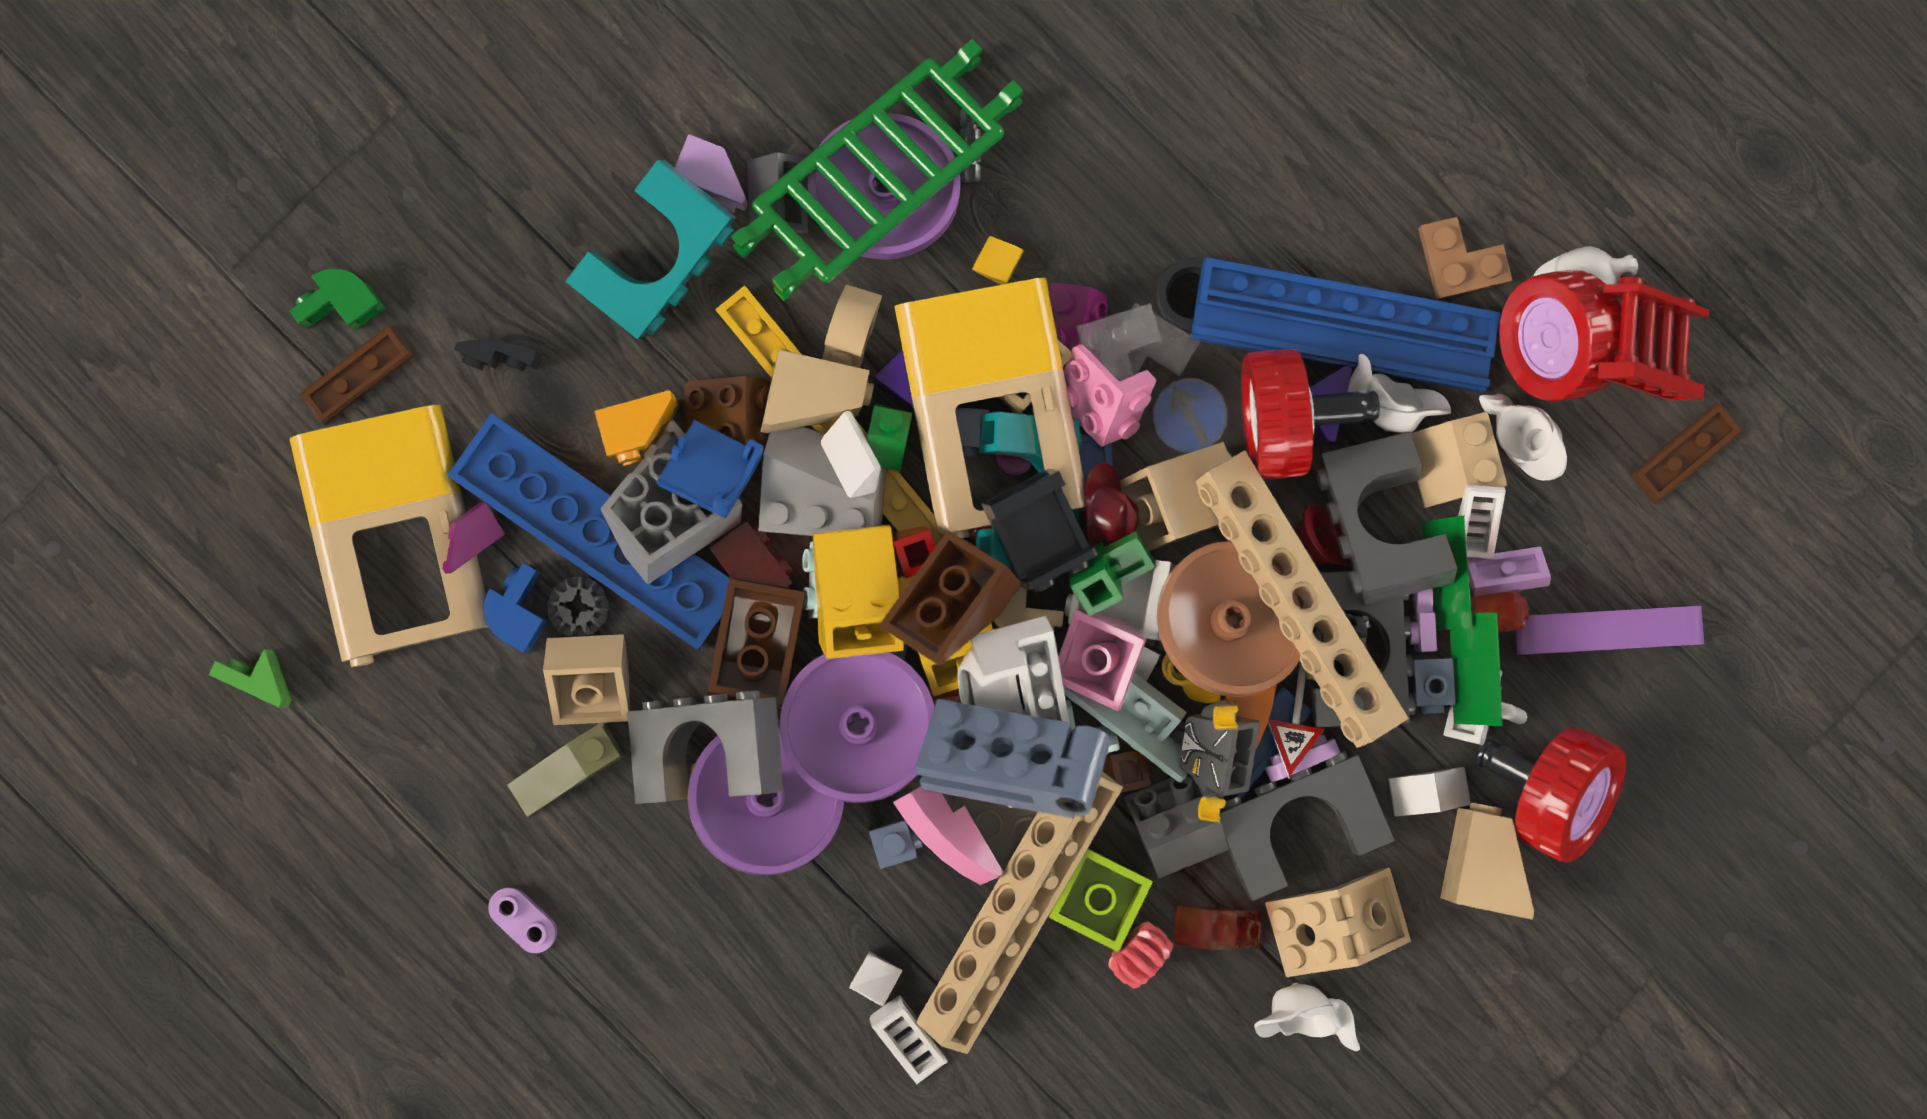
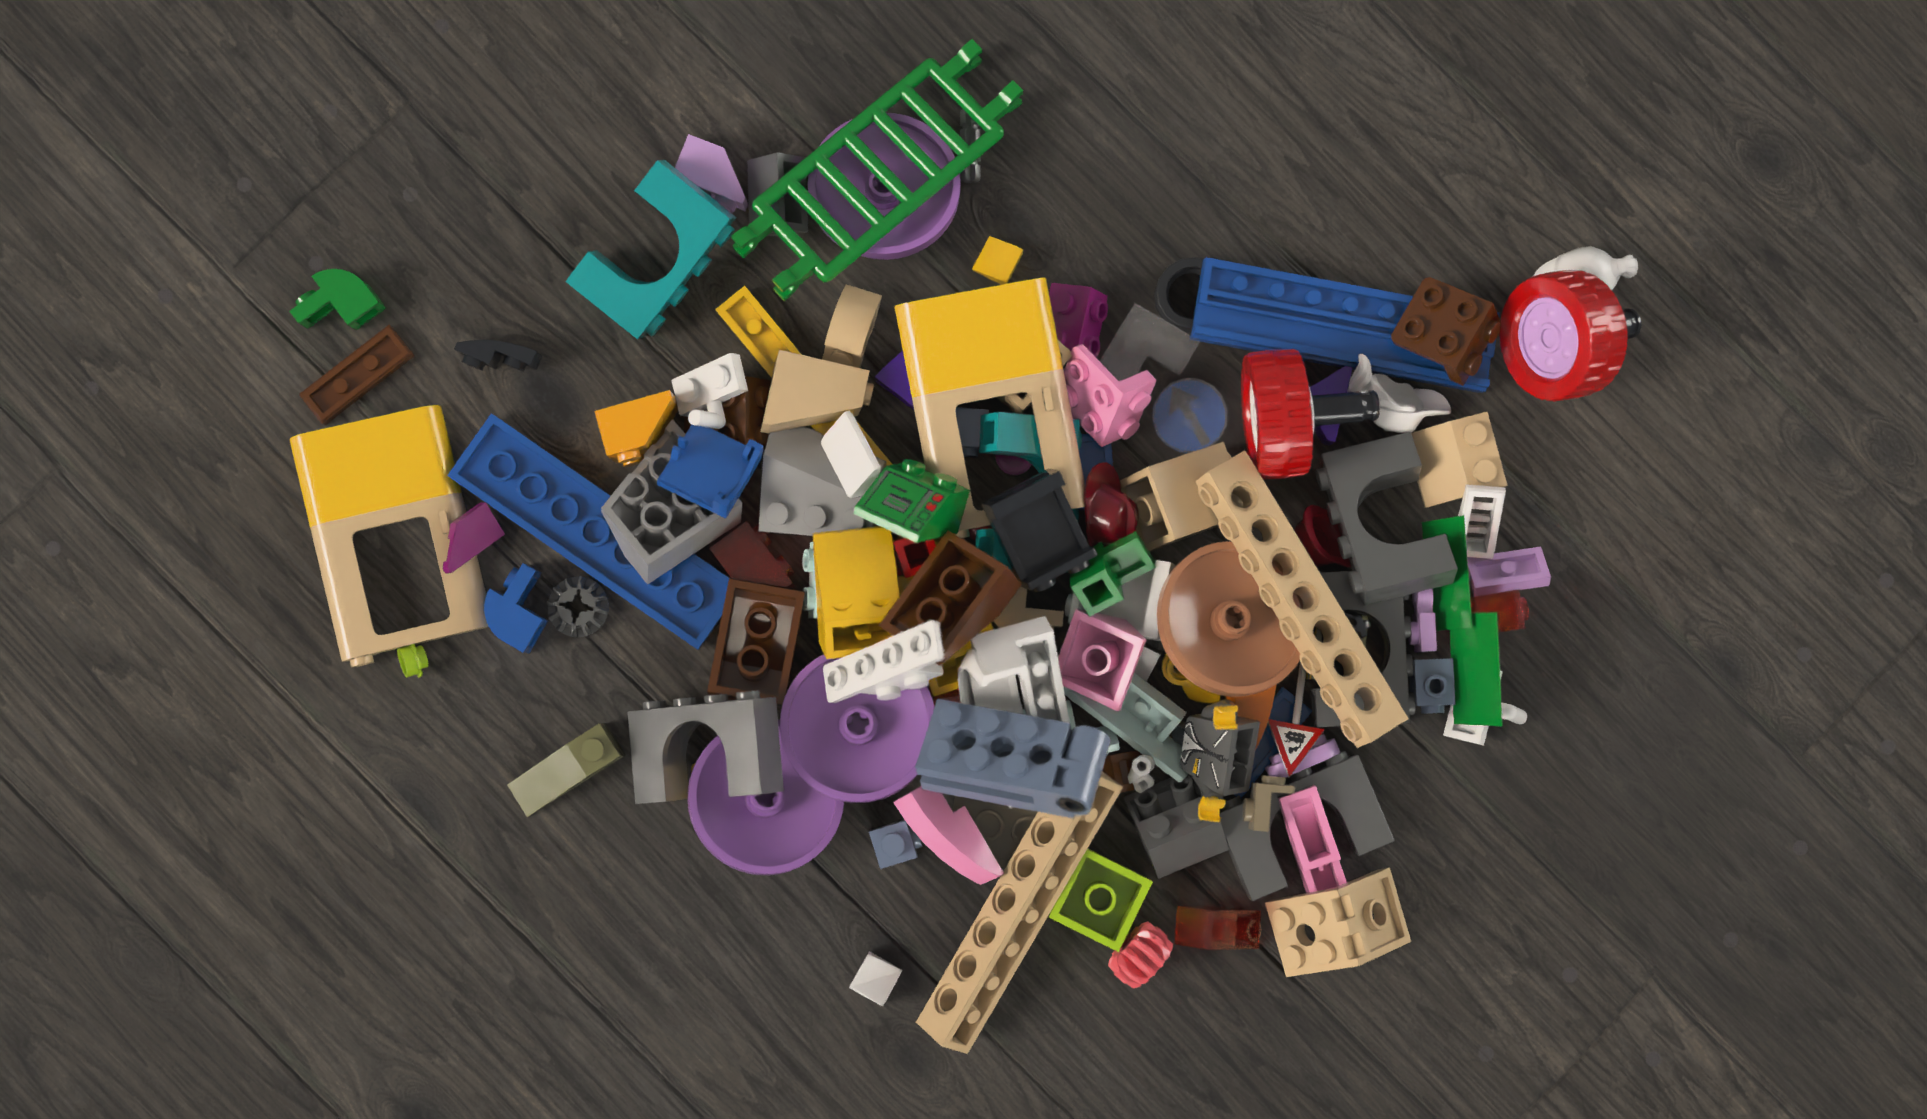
(264, 682): bright green slope -> none
(412, 660): none -> lime plate
(524, 917): lavender plate -> none
(587, 679): tan slope -> none
(708, 388): none -> white plate
(888, 666): none -> white bracket
(889, 434): green slope -> none
(889, 1013): white slope -> none
(914, 502): none -> green slope
(1118, 333): clear plate -> none
(1140, 771): none -> white arm
(1257, 807): none -> dark tan bracket
(1311, 1013): white hair -> none
(1312, 840): none -> bright pink slope
(1429, 792): white slope -> none
(1448, 328): none -> reddish brown bracket
(1455, 270): medium nougat plate -> none
(1486, 864): tan slope -> none
(1528, 437): white hair -> none
(1564, 791): red wheel -> none
(1611, 630): medium lavender beam -> none
(1640, 371): red fence -> none
(1686, 452): reddish brown tile -> none

